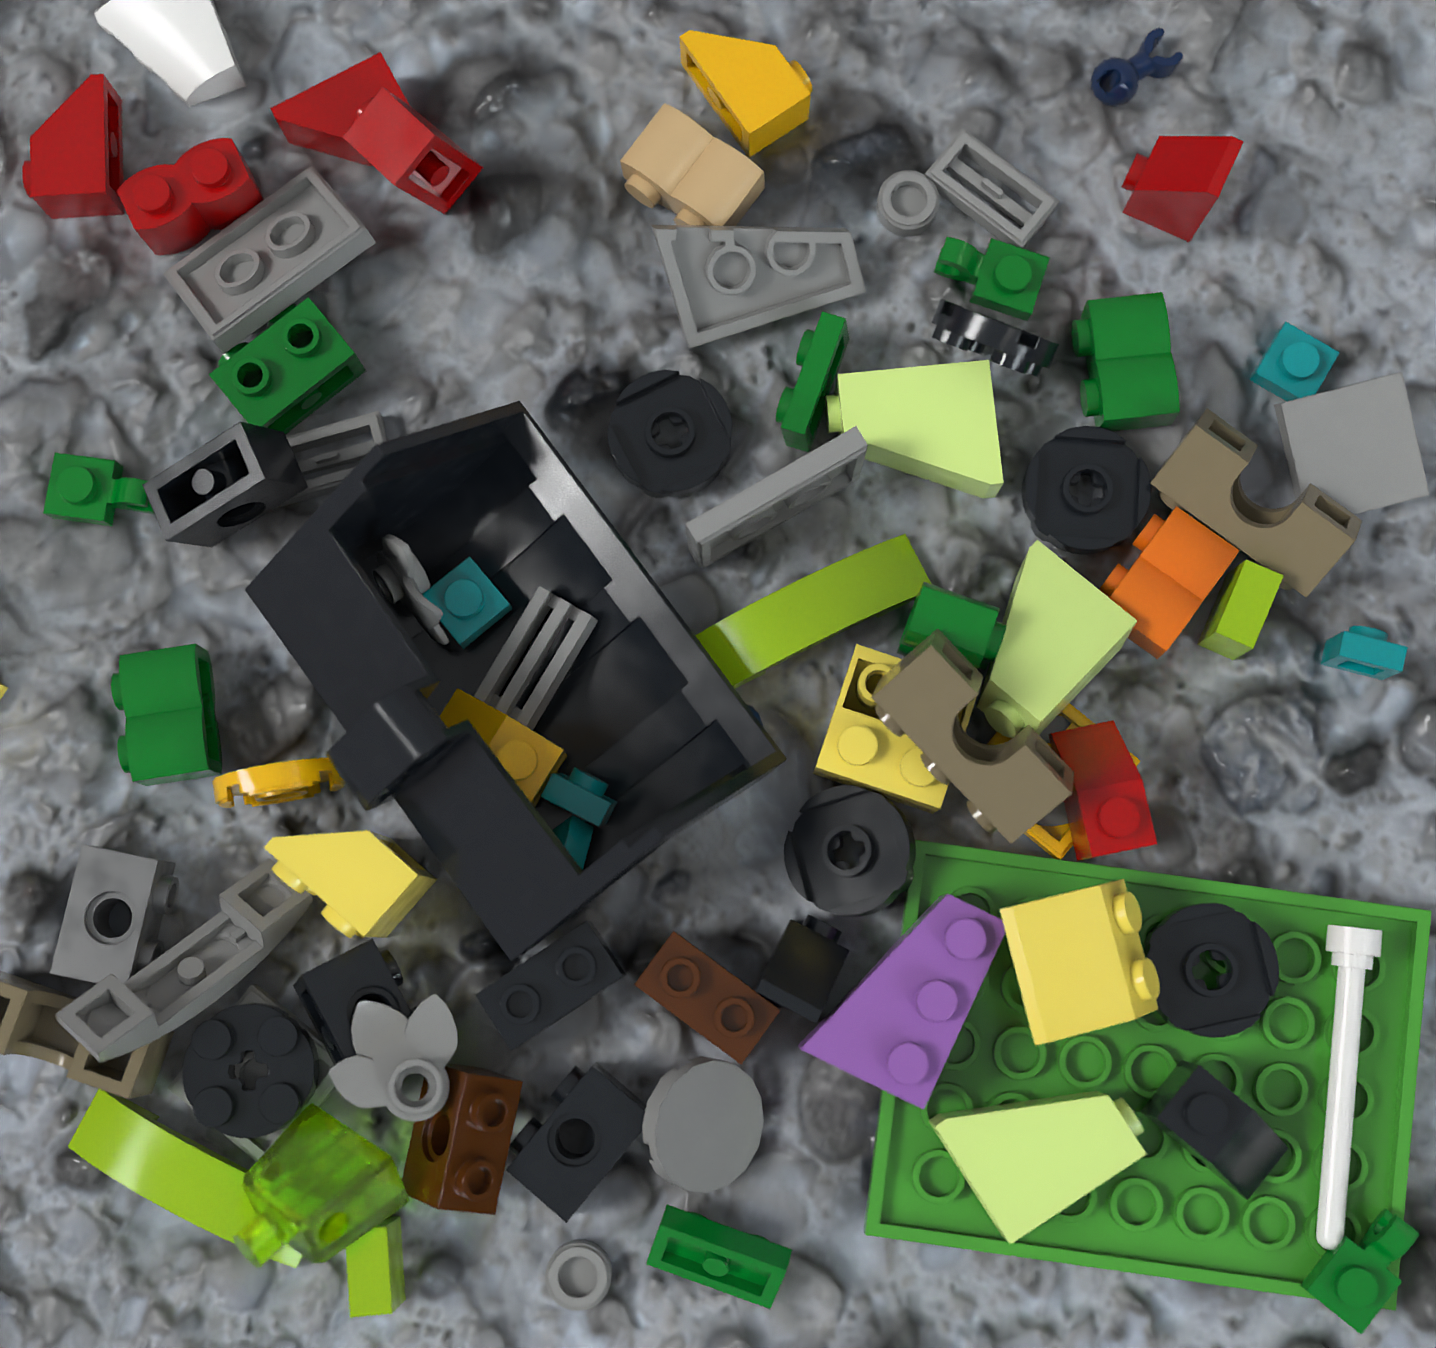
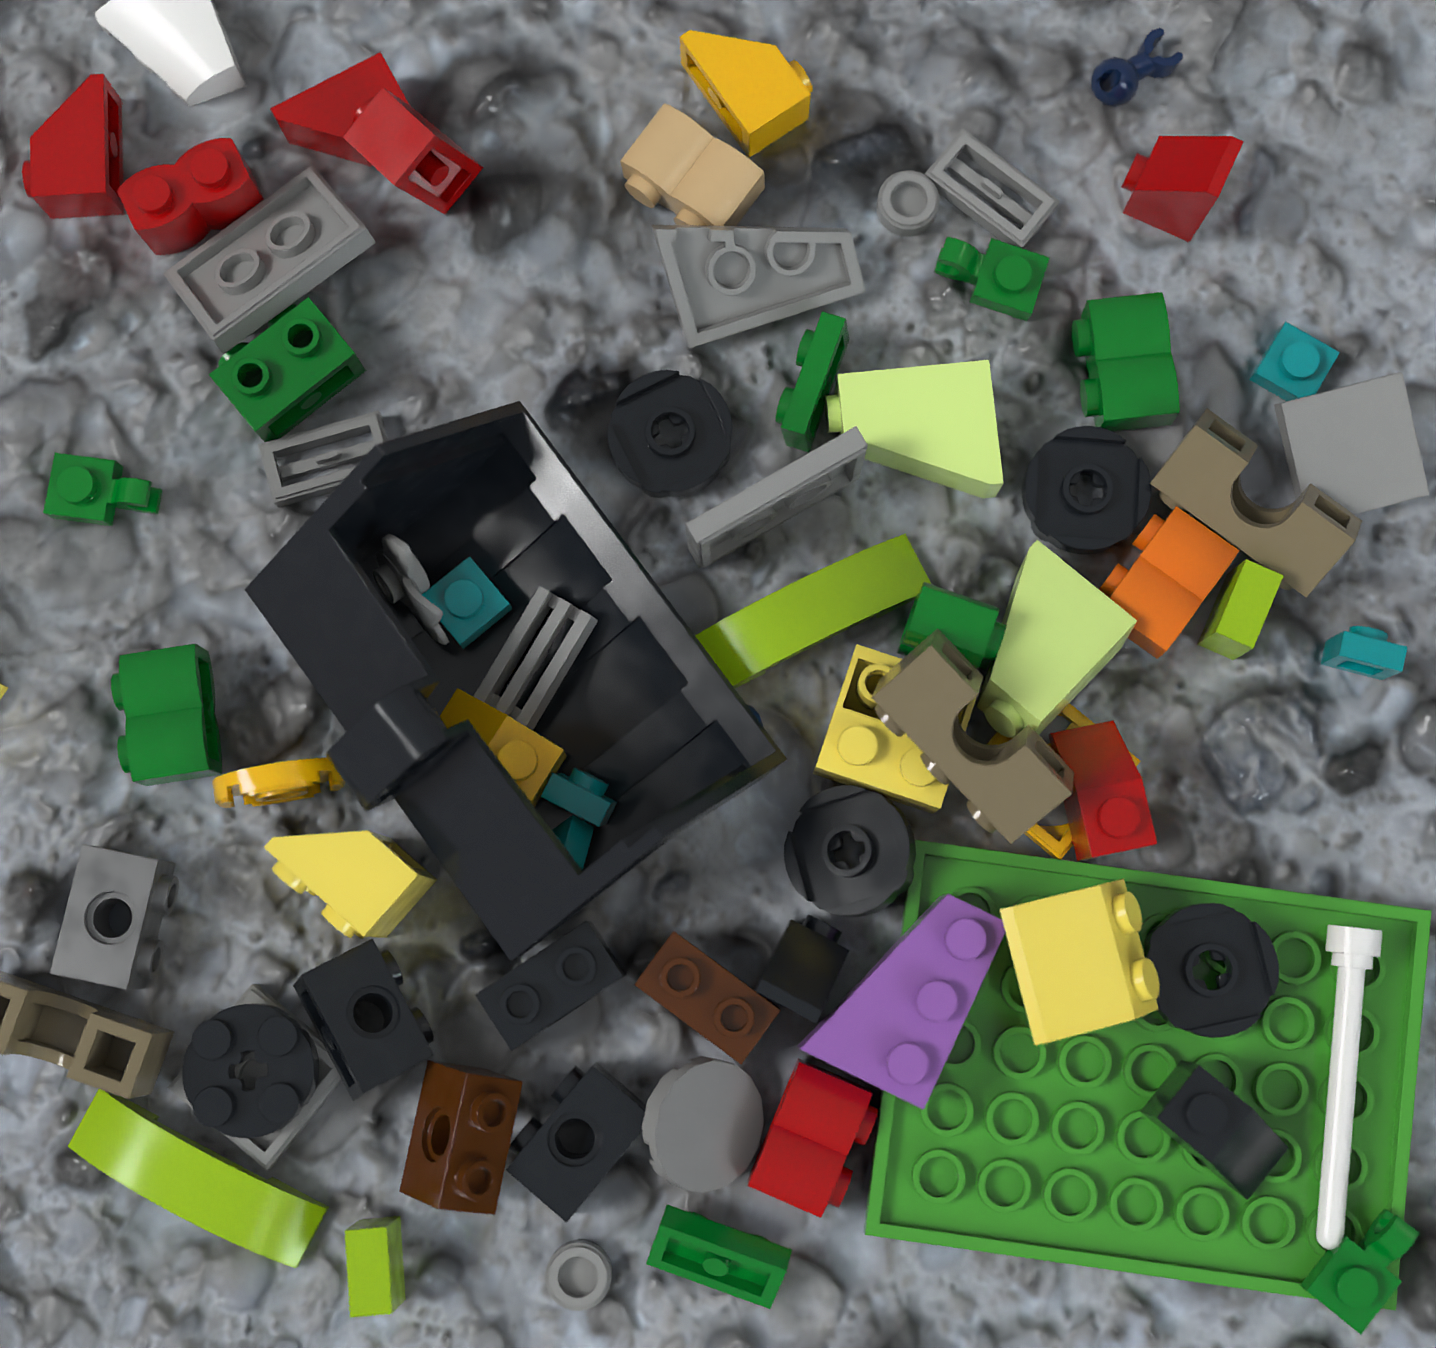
(191, 974): light grey slope -> none
(225, 485): black brick -> none
(317, 1190): clear neon green torso -> none
(393, 1048): light grey plate -> none
(811, 1139): none -> red brick
(1011, 345): black plate -> none
(1039, 1153): yellowish green slope -> none

